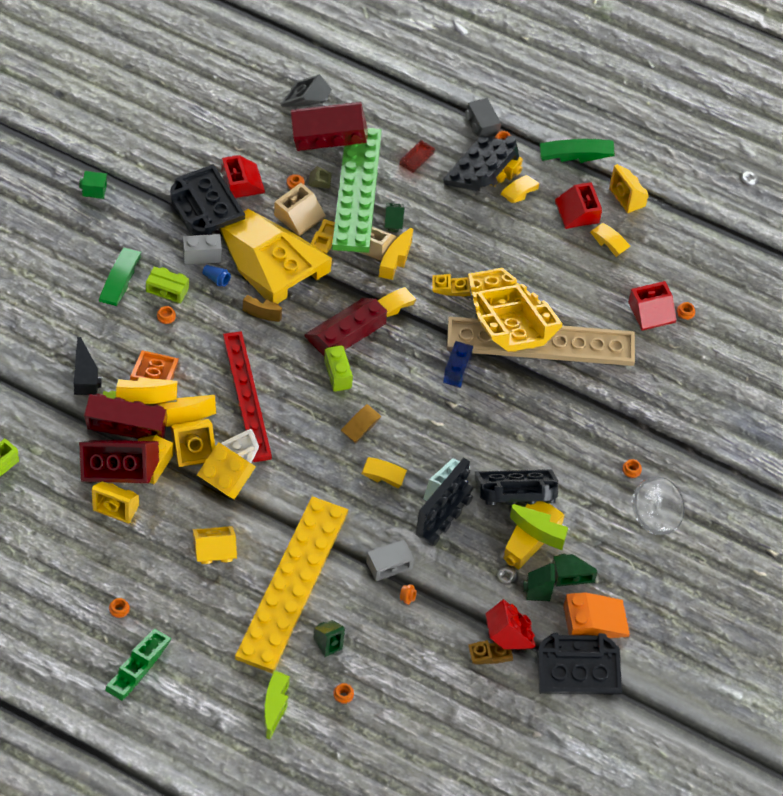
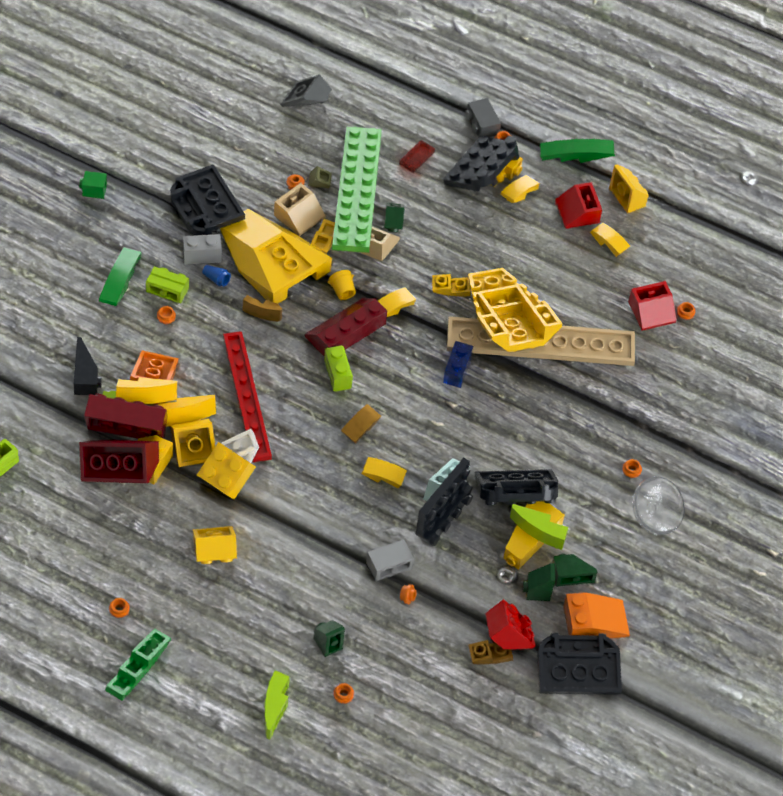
(114, 501): yellow slope -> none
(241, 176): red slope -> none
(291, 585): yellow plate -> none
(329, 126): dark red slope -> none
(343, 284): none -> yellow piece
(396, 255): yellow slope -> none

